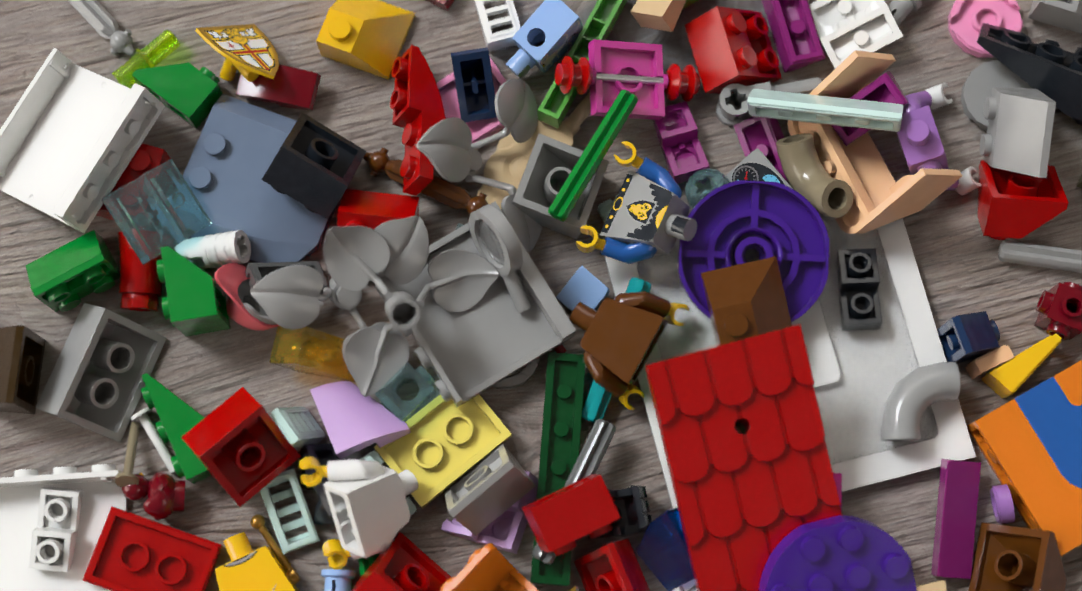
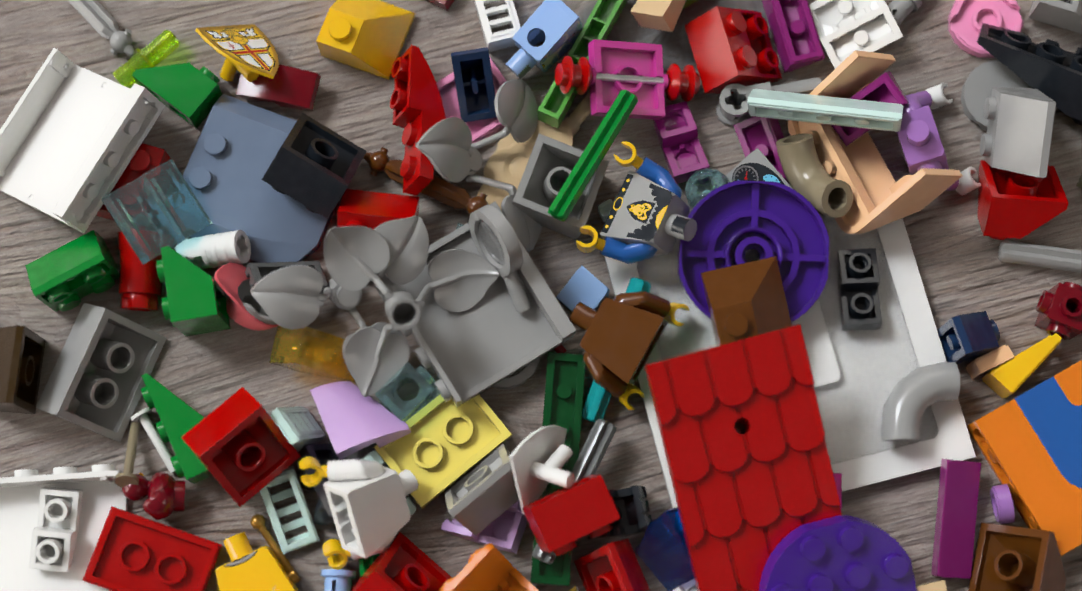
(540, 461): none -> white shield

